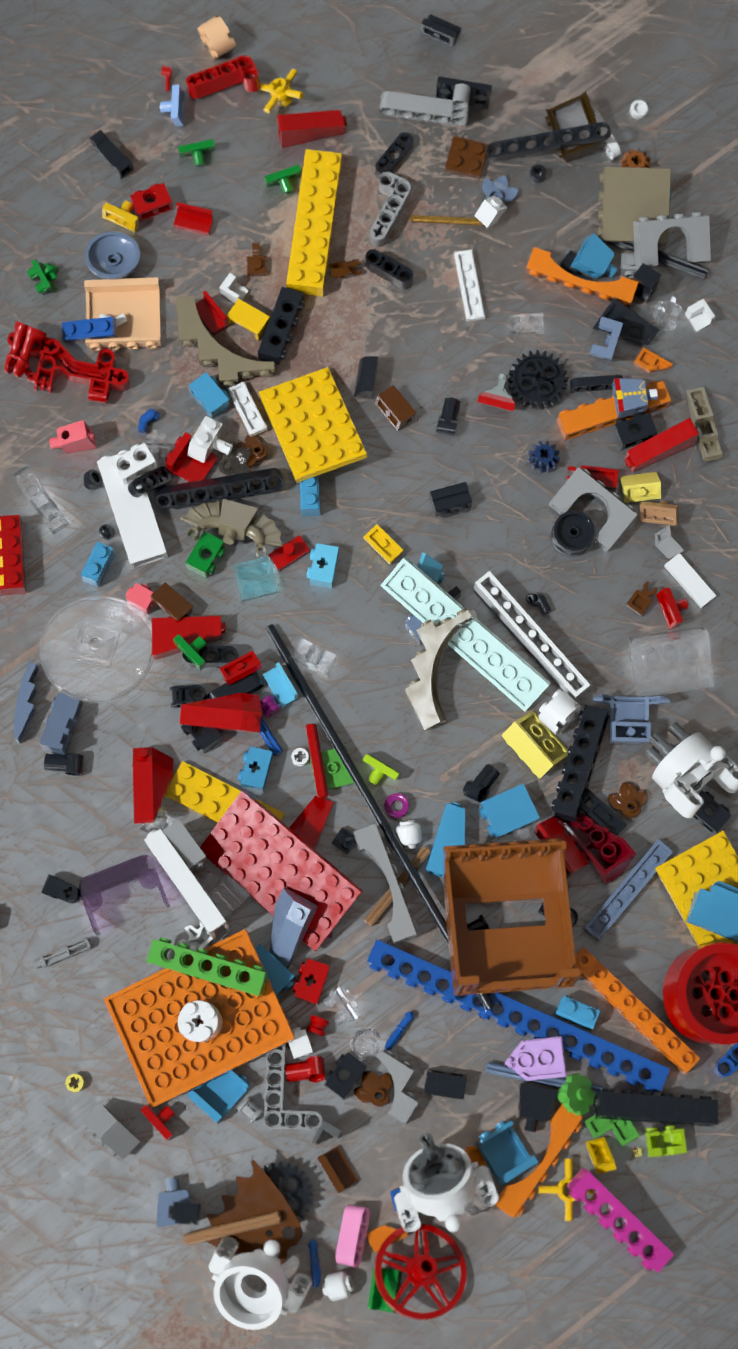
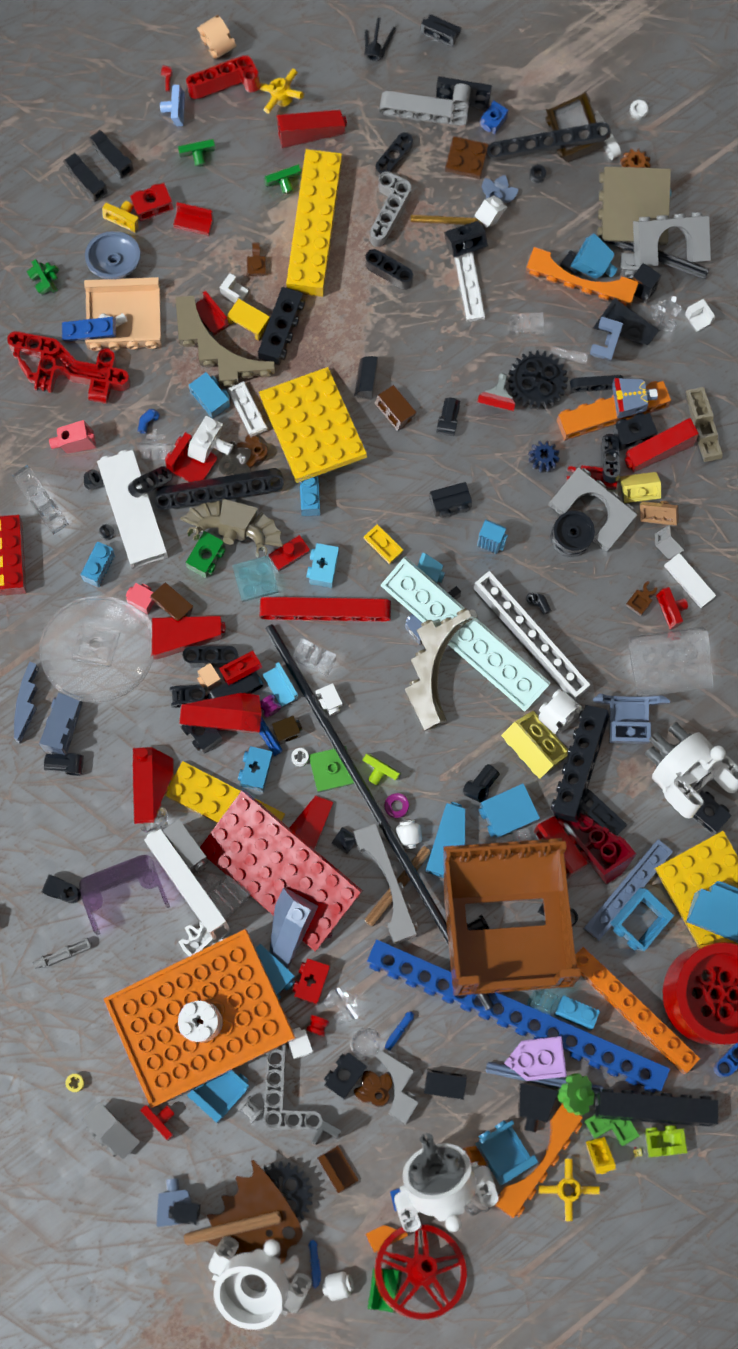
(18, 364): red piece -> none
(85, 177): none -> black leg
(137, 468): white brick -> none
(158, 956): bright green brick -> none
(191, 650): green tile -> none
(208, 677): none -> light nougat plate
(287, 729): none -> dark brown brick
(310, 1070): red piece -> none
(316, 760): red axle -> none
(325, 609): none -> red beam
(329, 699): none -> white brick
(343, 268): reddish brown plate -> none
(352, 1235): bright pink beam -> none
(374, 51): none -> black plant
(466, 239): none -> black brick
(492, 537): none -> dark azure brick
(499, 116): none -> blue brick
(542, 1001): none -> clear light blue piece
(565, 354): none -> clear piece
(606, 464): none -> black beam
(628, 797): reddish brown plate -> none
(651, 362): orange tile -> none
(652, 932): none -> dark azure window
(659, 1253): dark pink brick -> none

